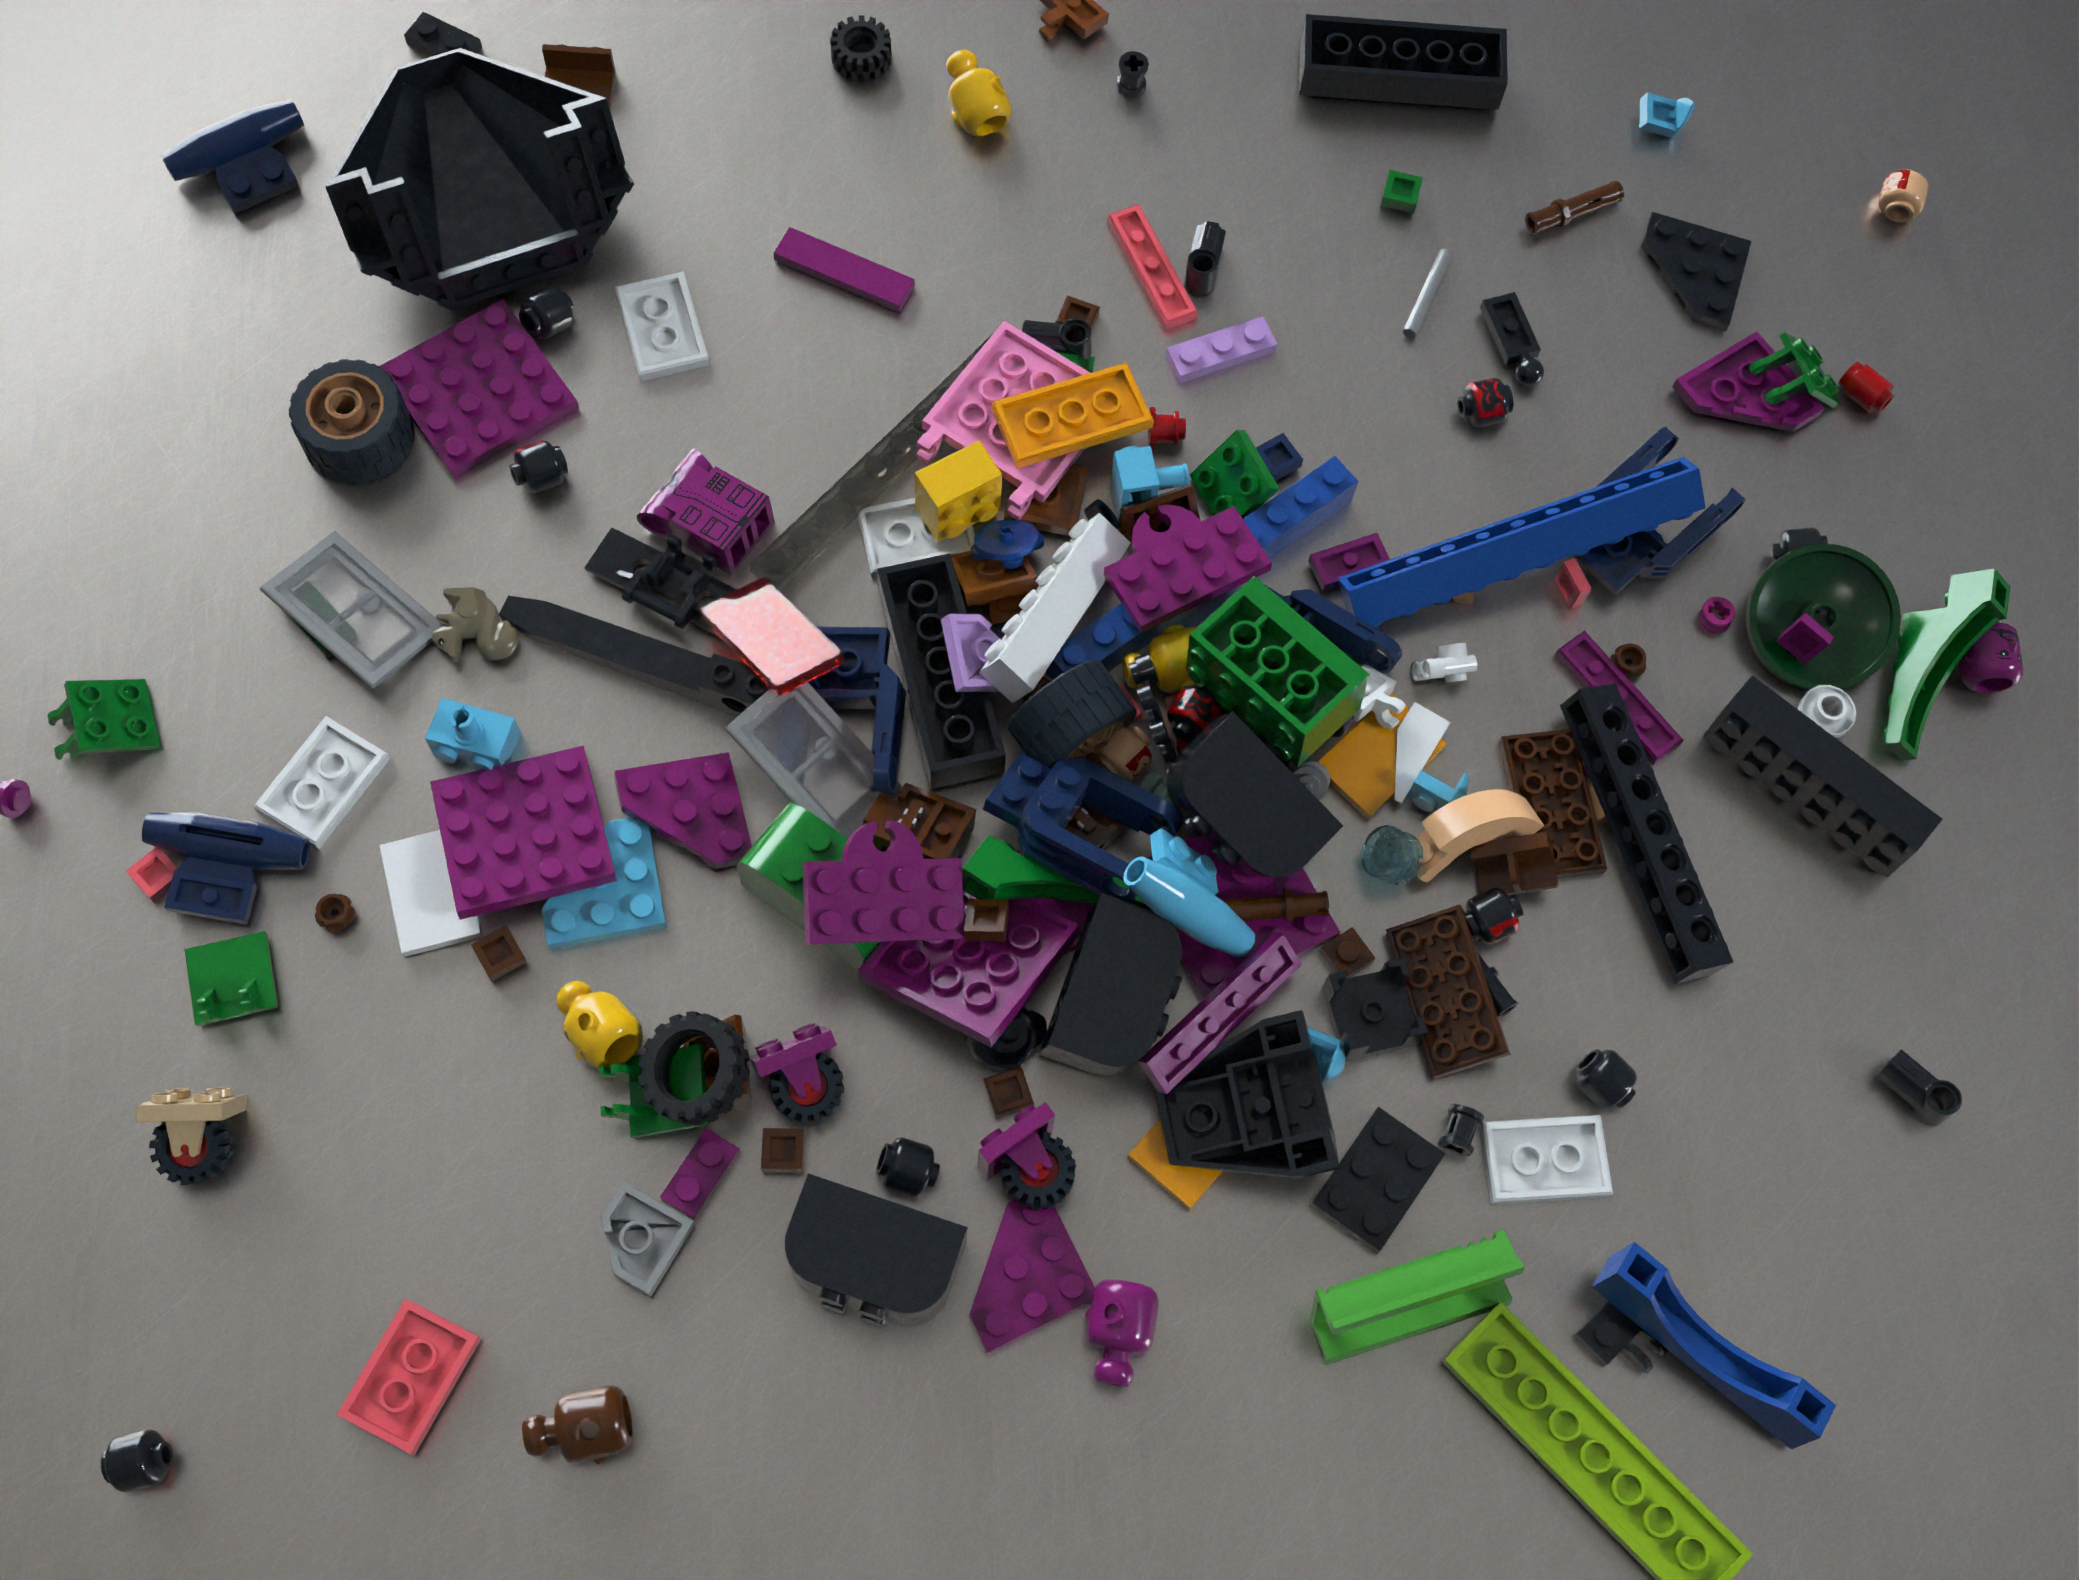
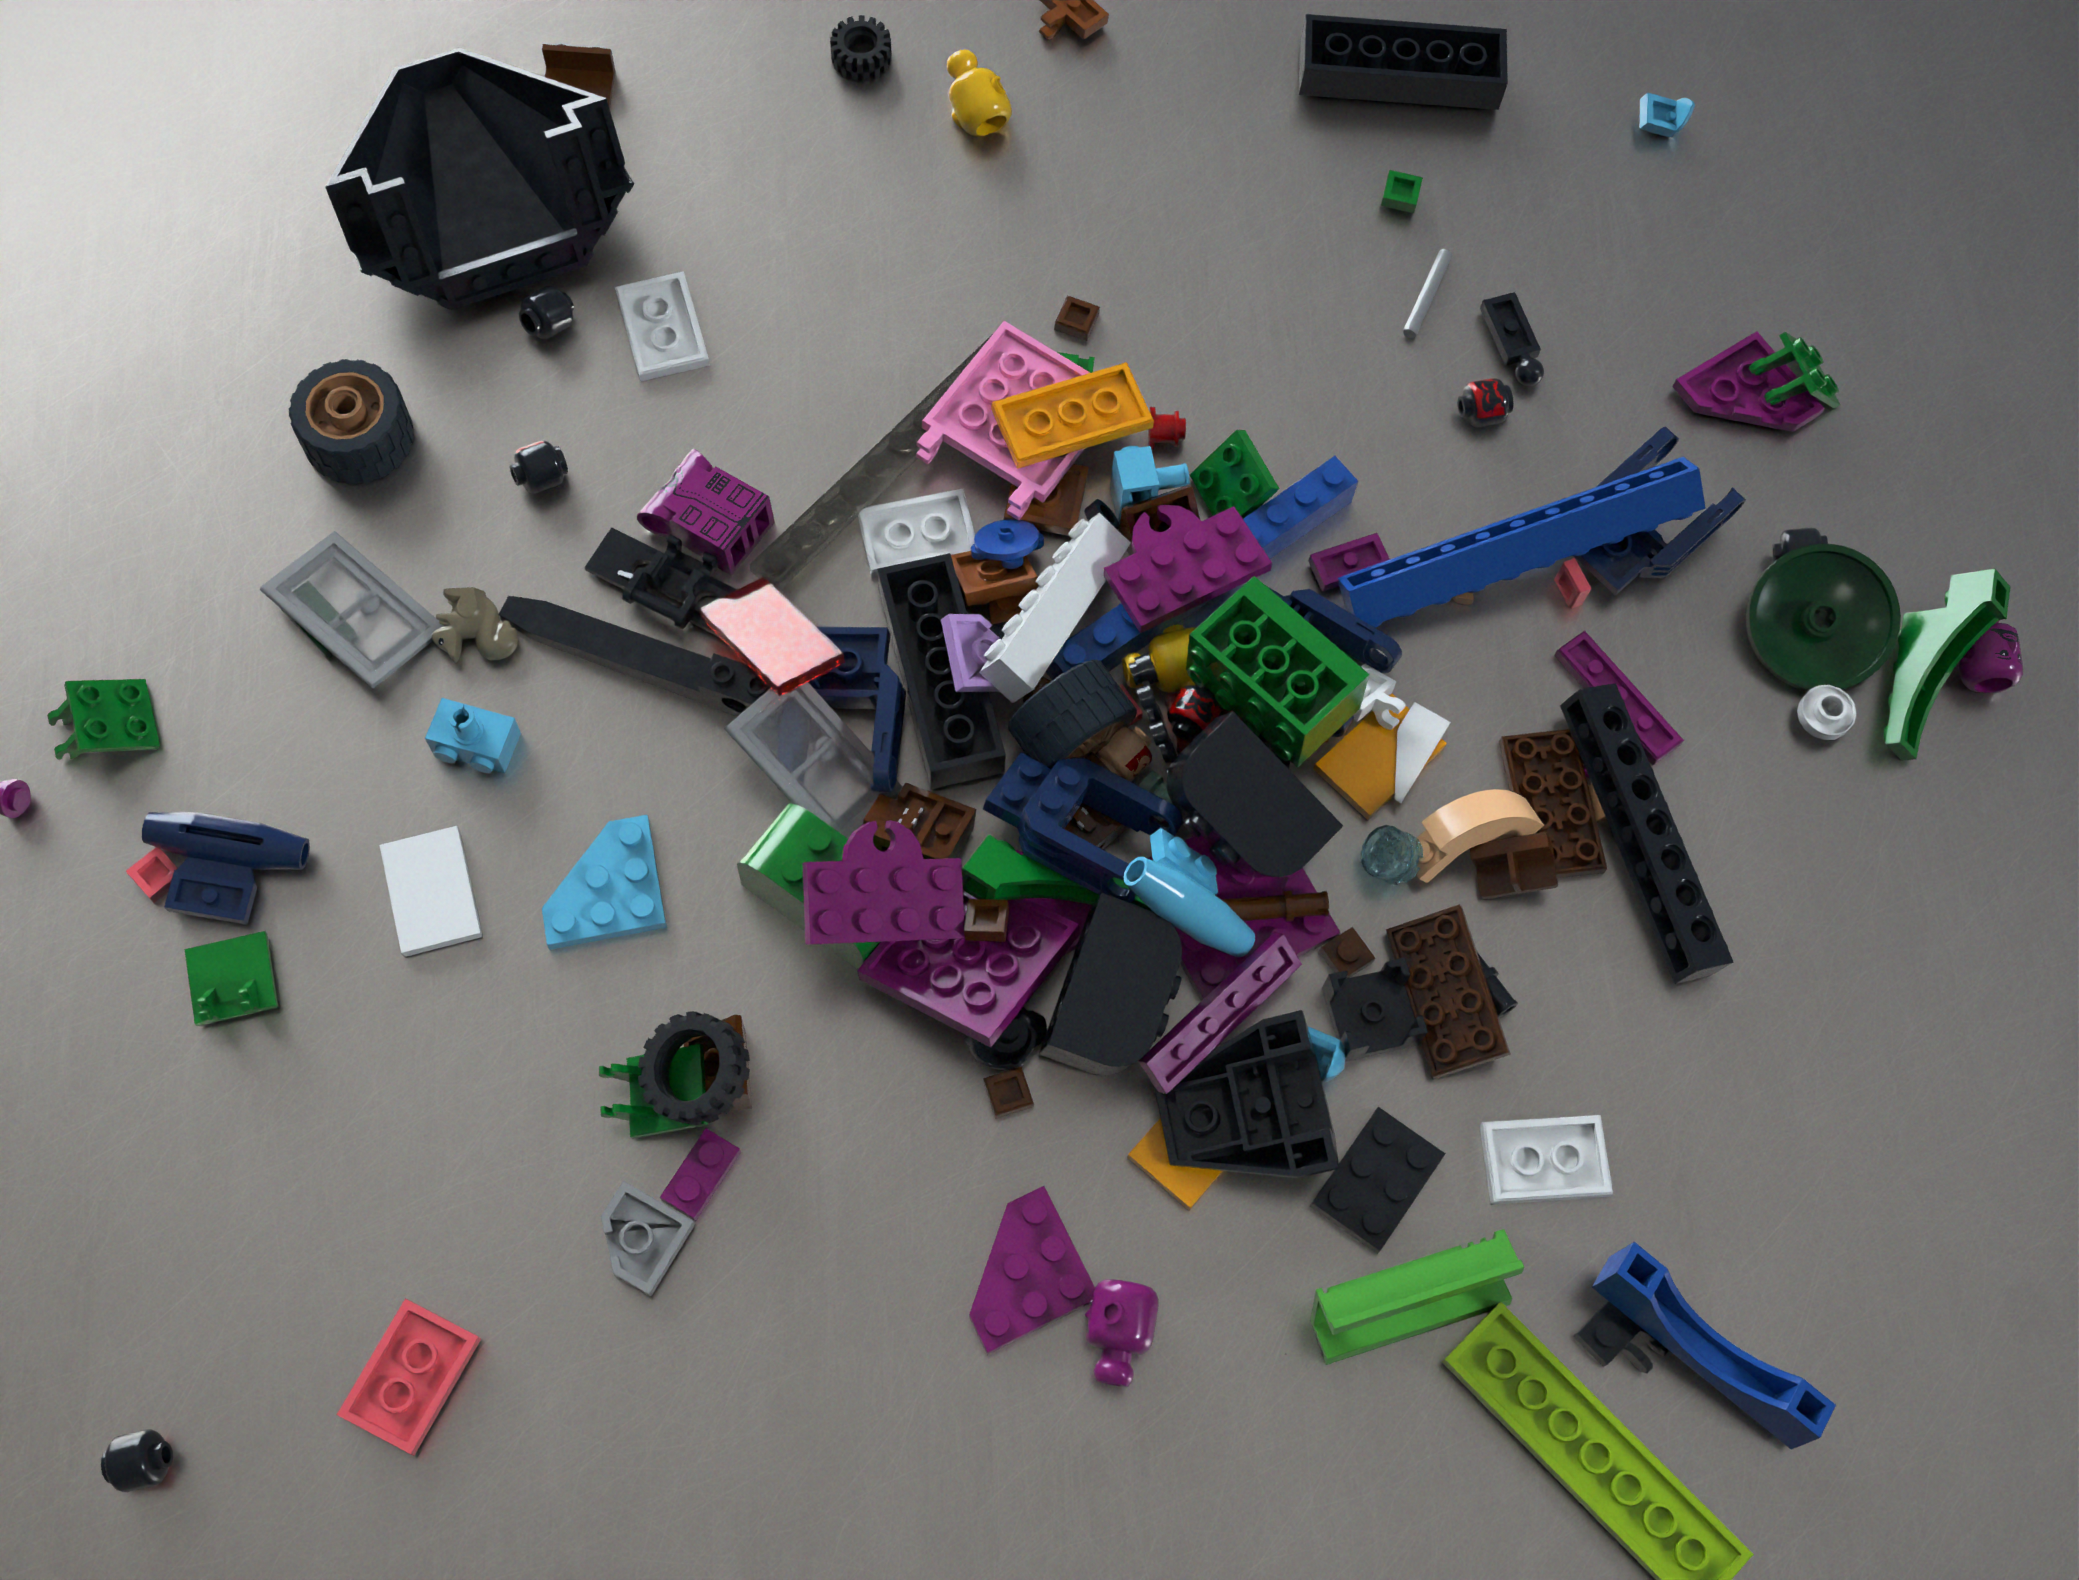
(192, 1138): plate -> none
(241, 154): dark blue plate -> none
(322, 782): white tile -> none
(327, 905): reddish brown plate -> none
(438, 37): black plate -> none
(479, 388): magenta plate -> none
(498, 953): reddish brown plate -> none
(522, 832): magenta plate -> none
(583, 1426): reddish brown piece -> none
(598, 1025): yellow piece -> none
(690, 805): magenta plate -> none
(782, 1150): reddish brown plate -> none
(802, 1077): plate -> none
(844, 269): magenta tile -> none
(872, 1254): black brick -> none
(907, 1166): black head -> none
(958, 491): yellow brick -> none
(1031, 1163): plate -> none
(1059, 336): black piece -> none
(1132, 67): black bush -> none
(1152, 267): coral tile -> none
(1204, 258): black piece -> none
(1221, 349): lavender plate -> none
(1280, 456): dark blue plate -> none
(1314, 777): light grey wheel -> none
(1433, 794): medium azure plate -> none
(1451, 664): white plate -> none
(1460, 1129): black bush -> none
(1493, 916): black head -> none
(1563, 211): reddish brown pin -> none
(1606, 1078): black head -> none
(1635, 655): reddish brown plate -> none
(1698, 265): black plate -> none
(1708, 619): dark pink bush -> none
(1805, 638): magenta plate -> none
(1822, 777): black brick -> none
(1867, 387): red brick -> none
(1903, 195): light nougat head -> none
(1917, 1087): black piece -> none

